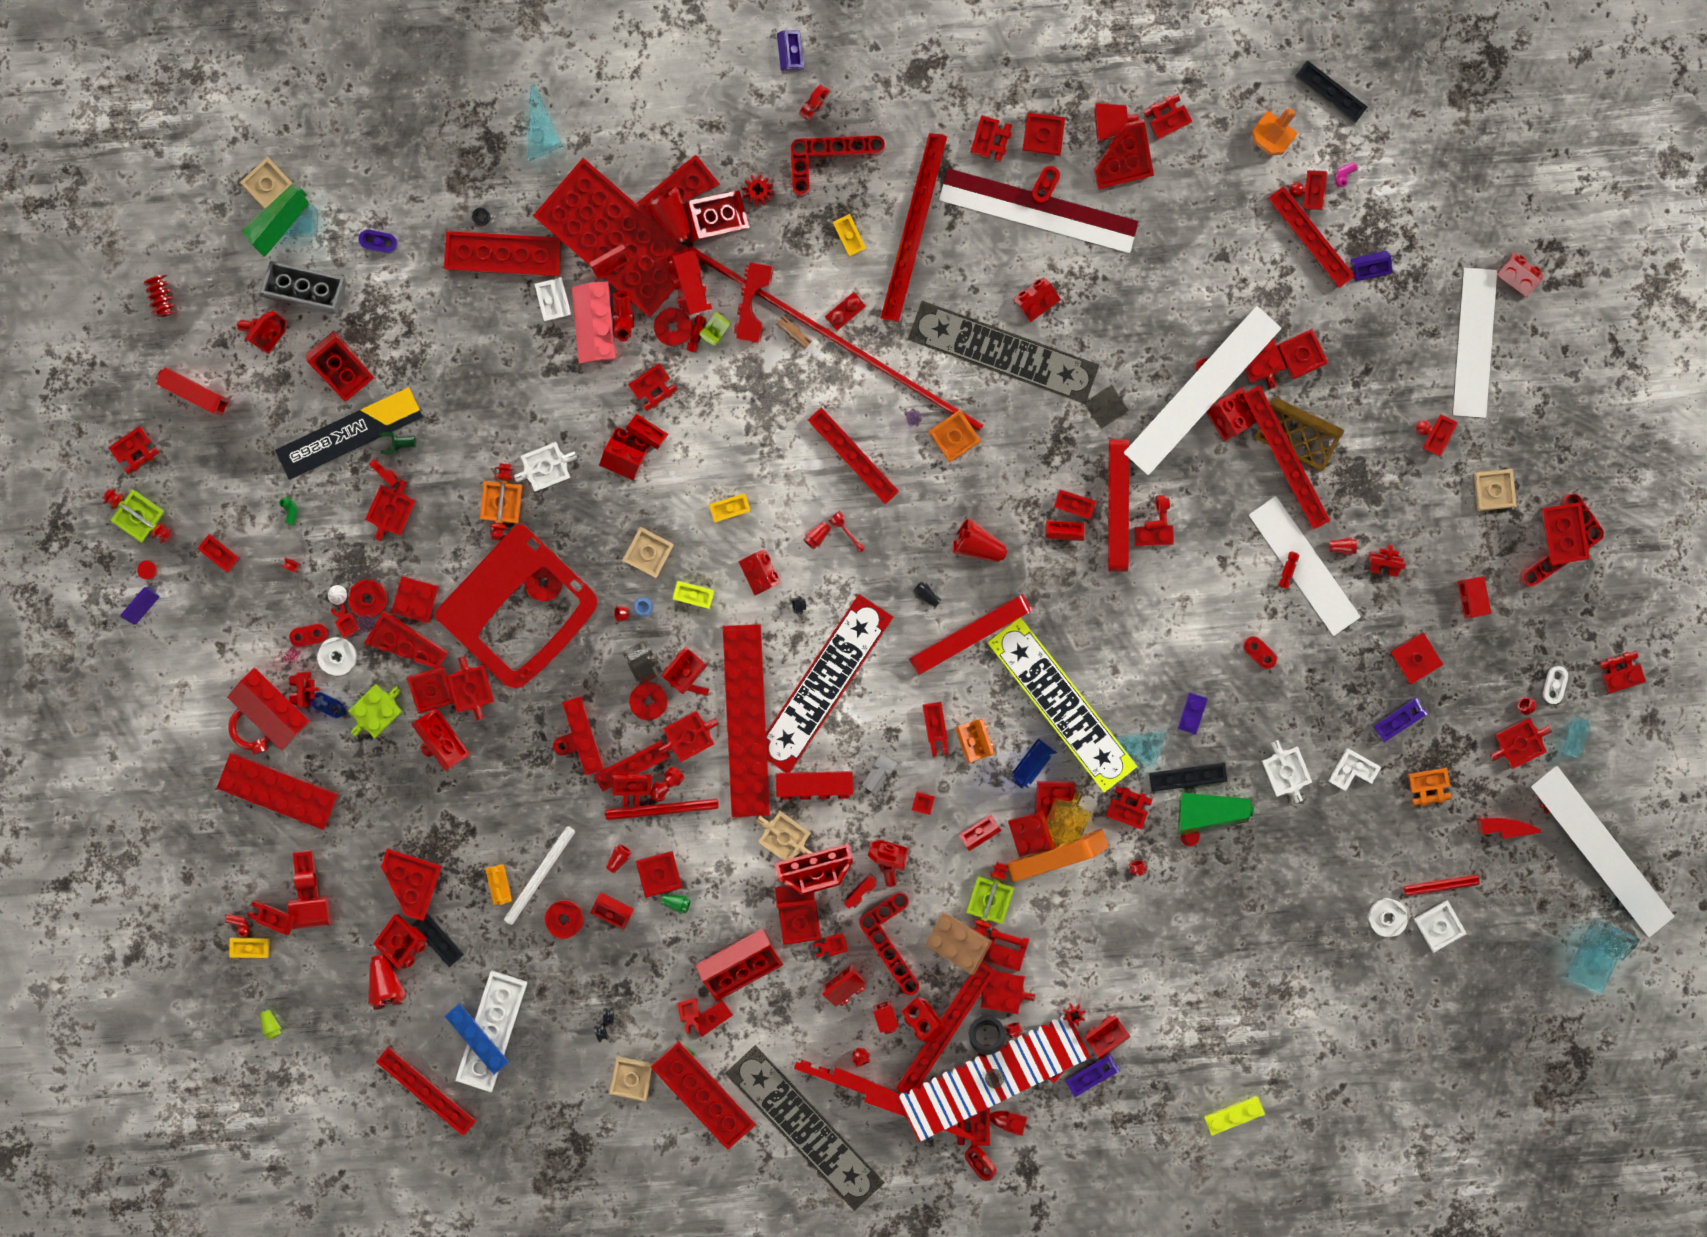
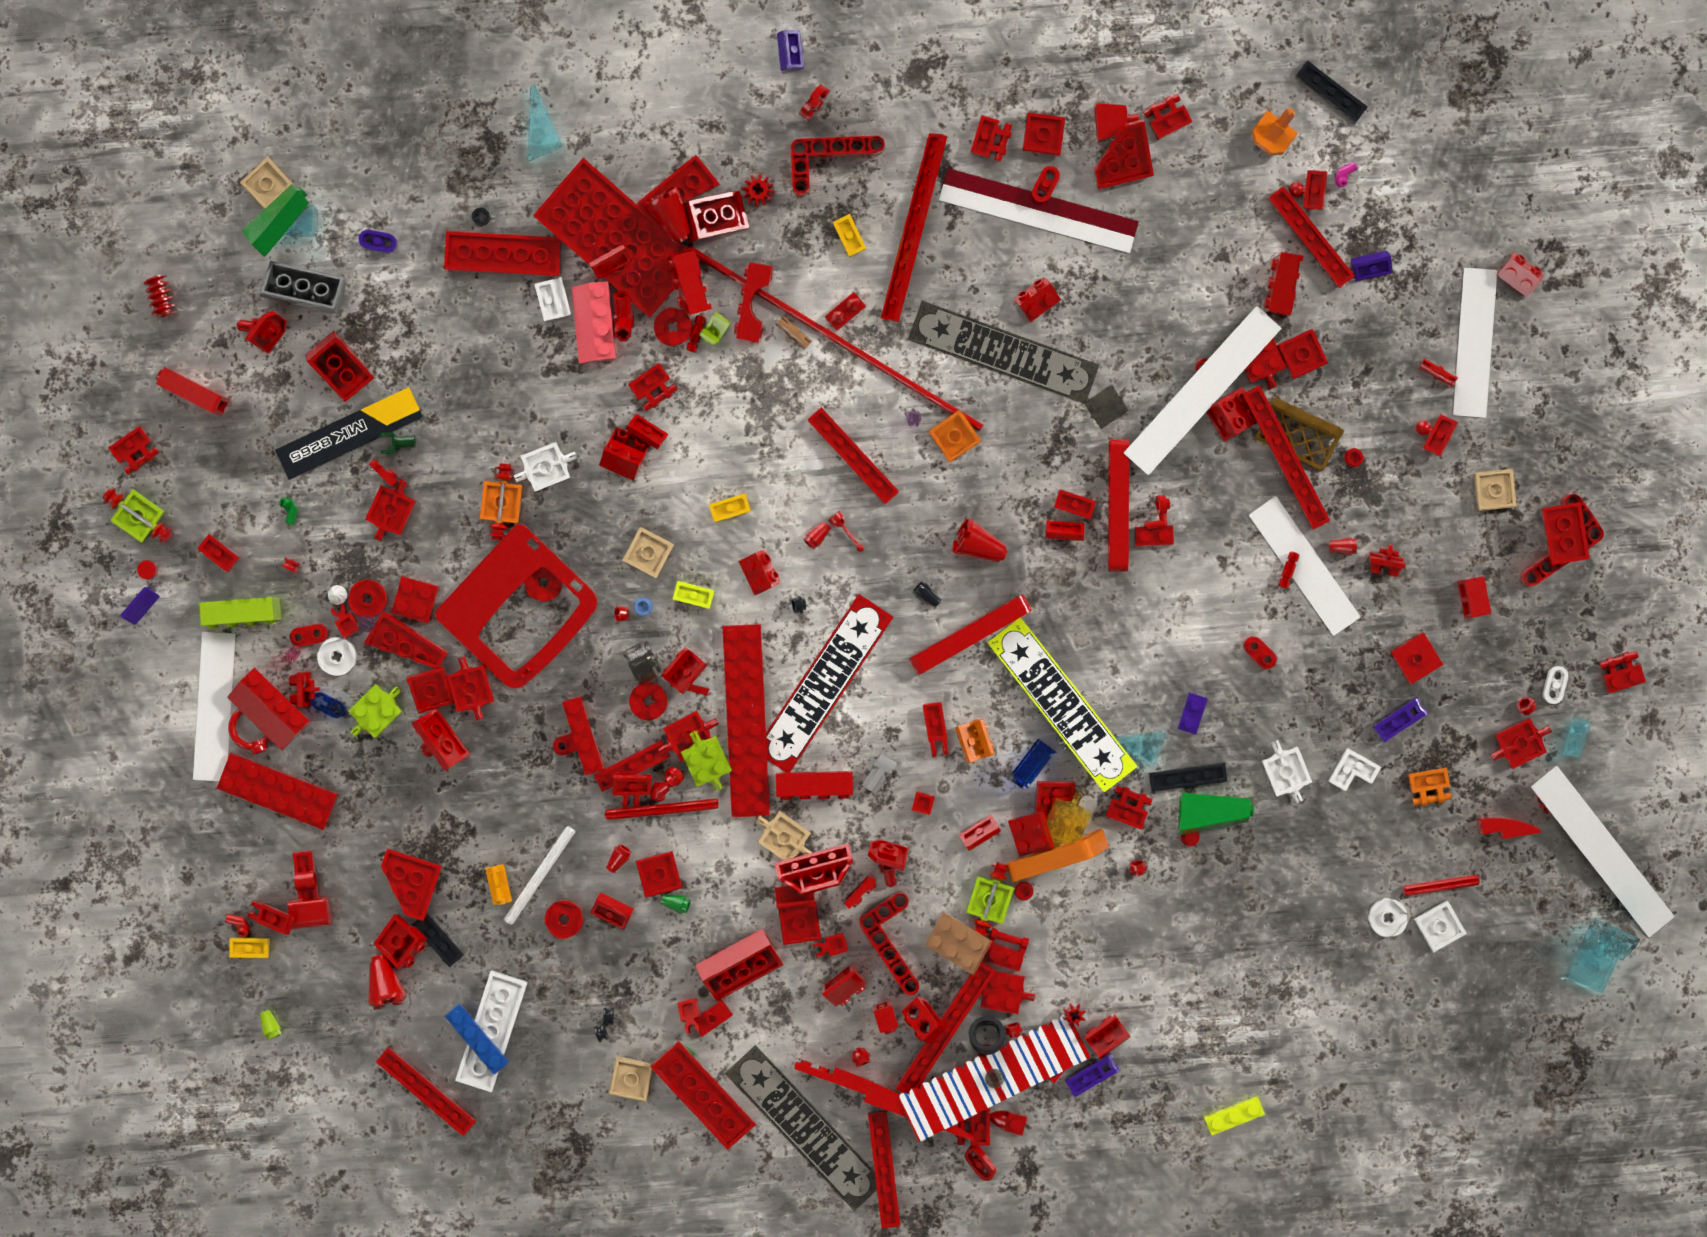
(213, 705): none -> white sticker
(240, 611): none -> lime wedge
(706, 761): none -> lime plate
(884, 1169): none -> red plate
(1023, 890): none -> red plate
(1282, 284): none -> red wedge
(1353, 457): none -> red plate
(1438, 372): none -> red pin

